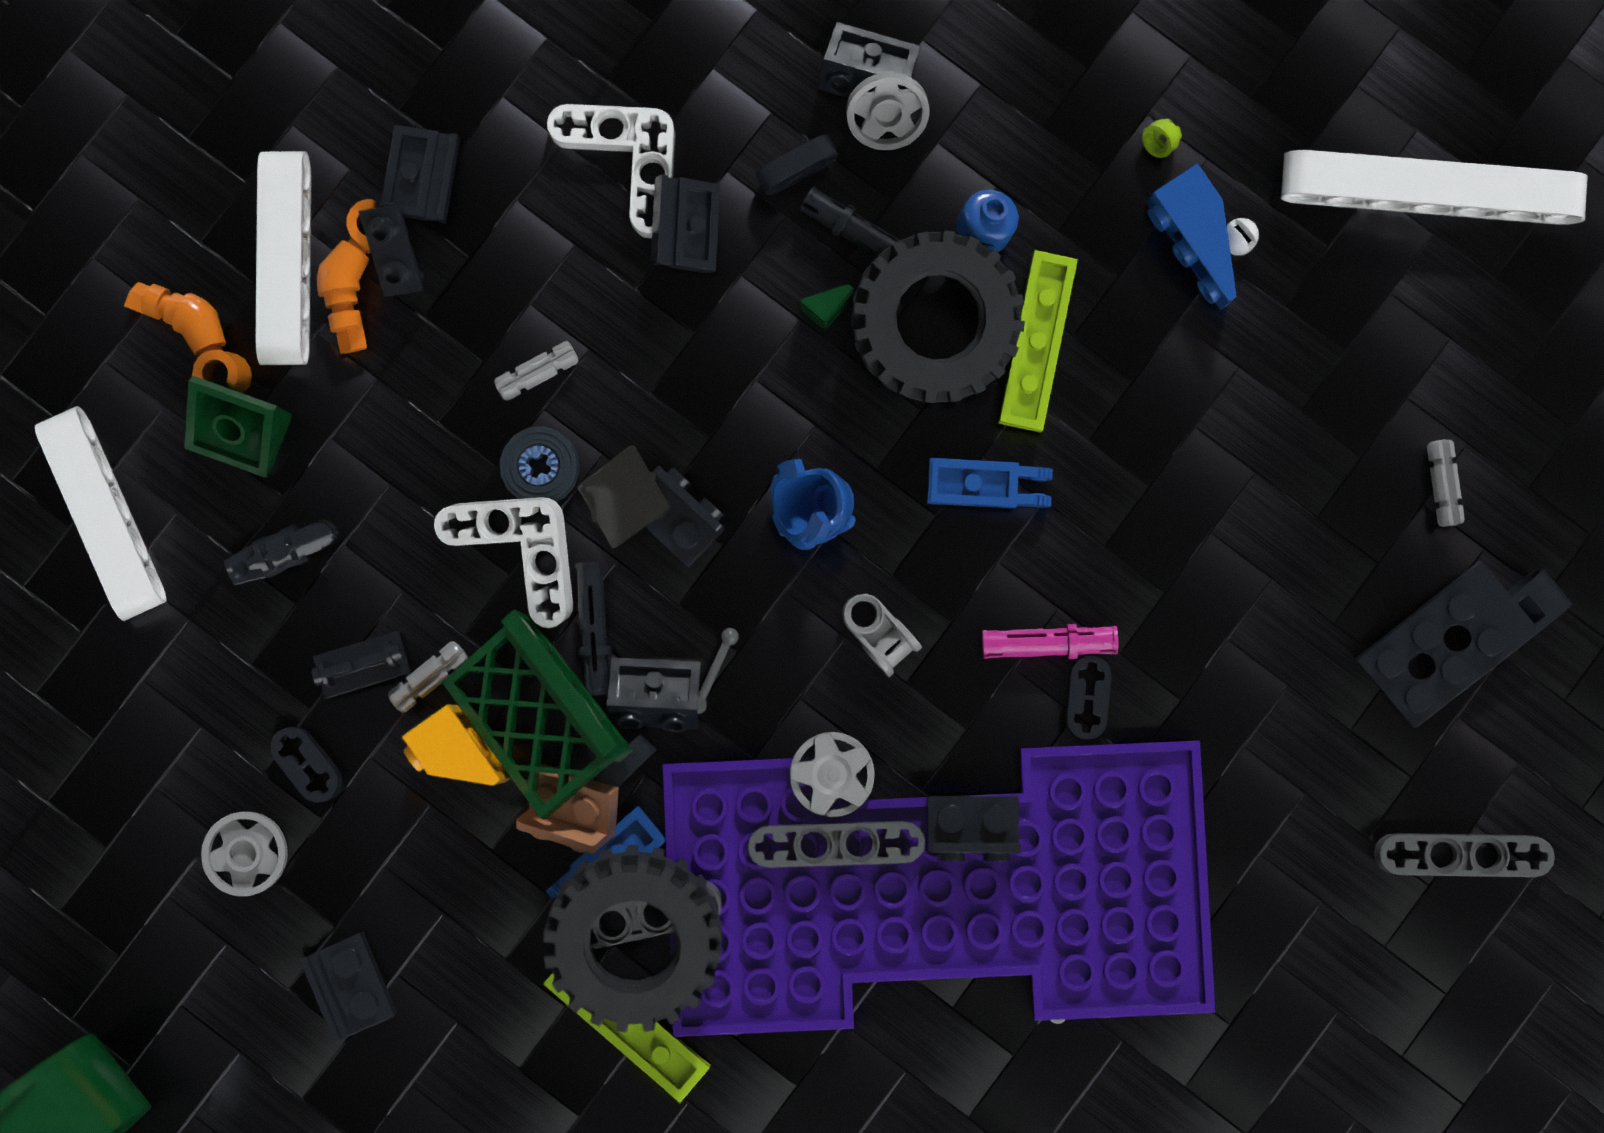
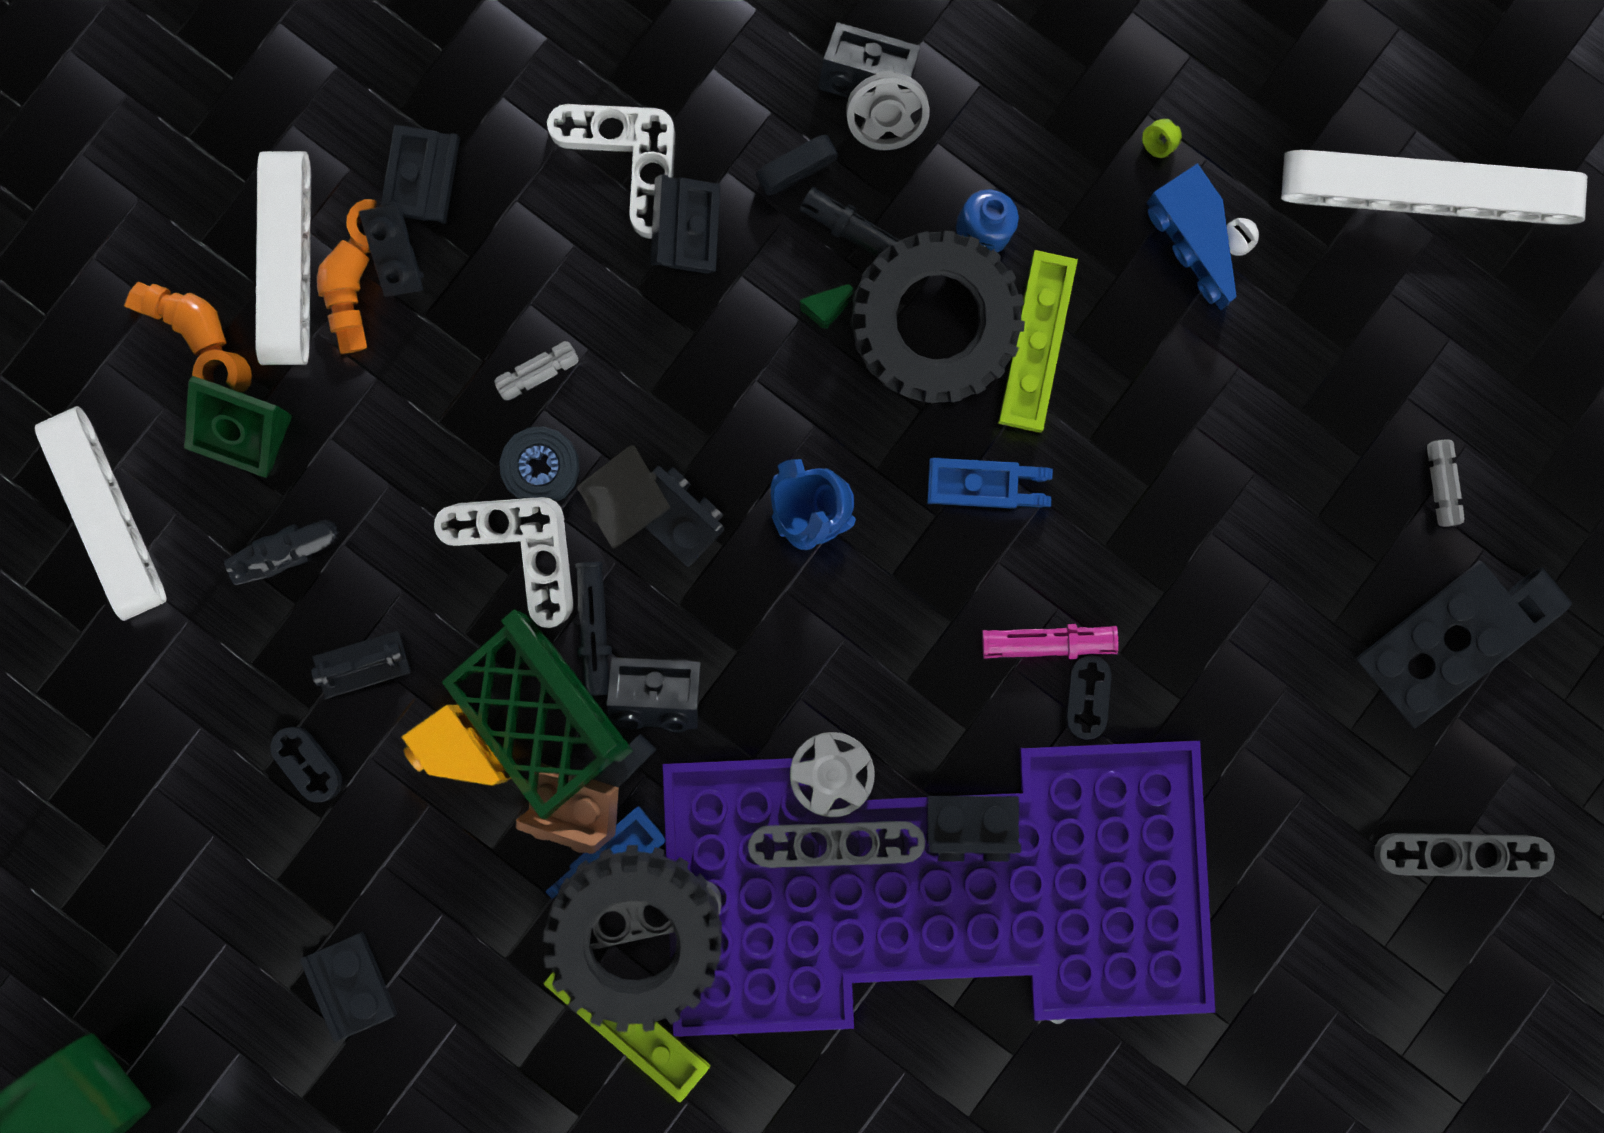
(244, 853): light grey wheel -> none
(427, 677): light grey axle -> none
(729, 637): dark grey hinge -> none
(881, 634): light grey piece -> none

